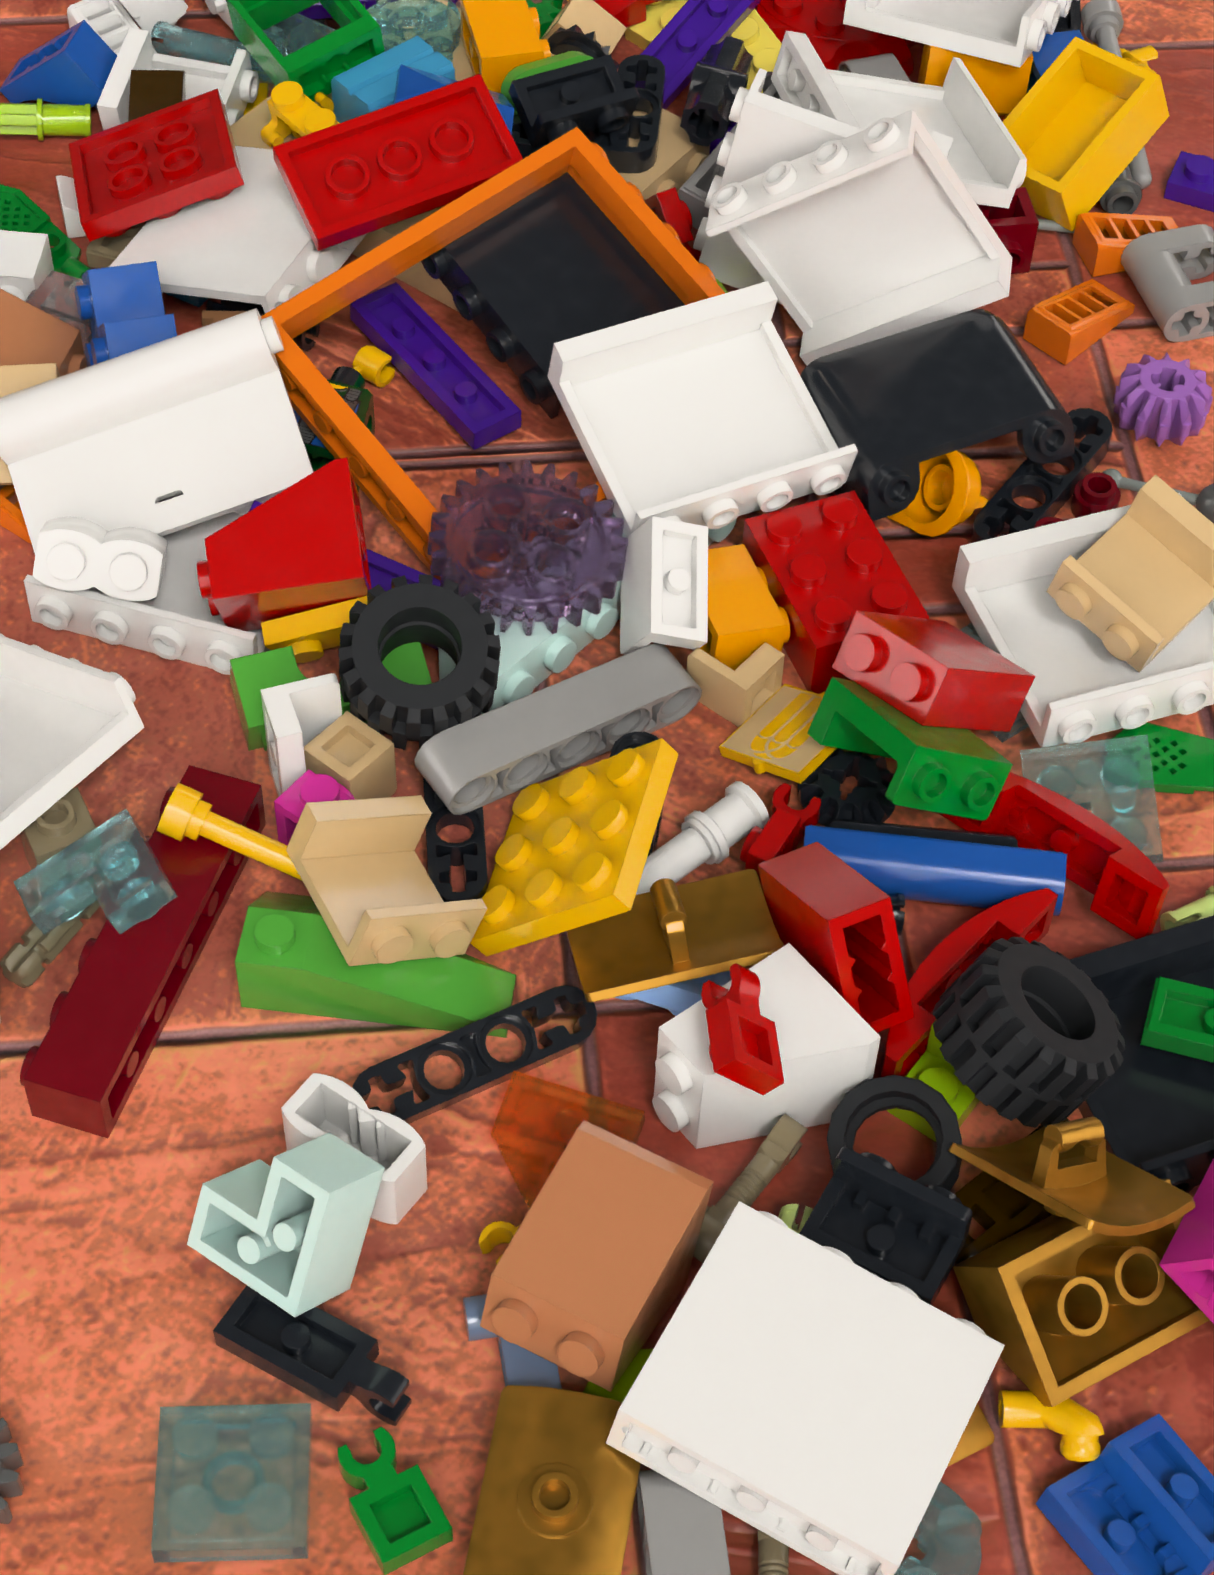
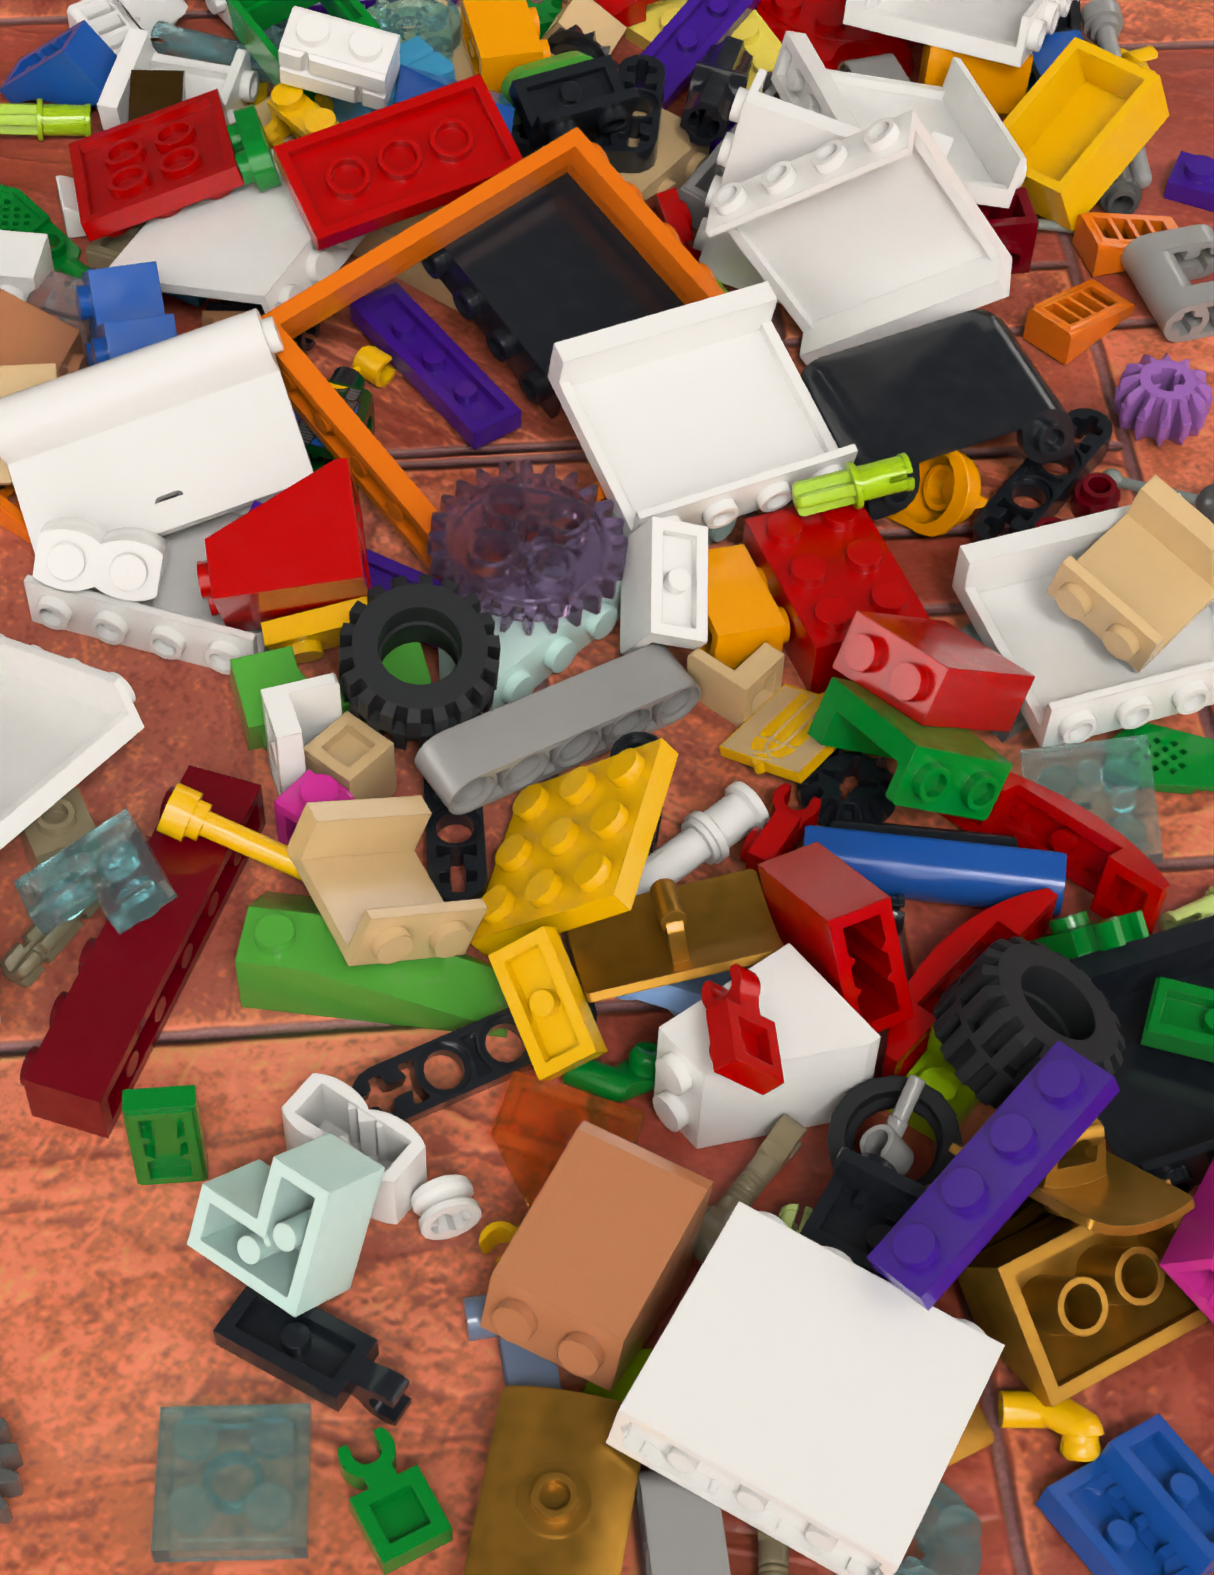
(165, 1134): none -> green plate
(253, 149): none -> green plate
(339, 58): none -> white brick
(446, 1207): none -> white bush
(547, 1003): none -> yellow plate
(620, 1080): none -> green arm
(853, 485): none -> lime axle
(886, 1138): none -> light grey hand
(993, 1174): none -> dark purple plate
(1077, 936): none -> green plate

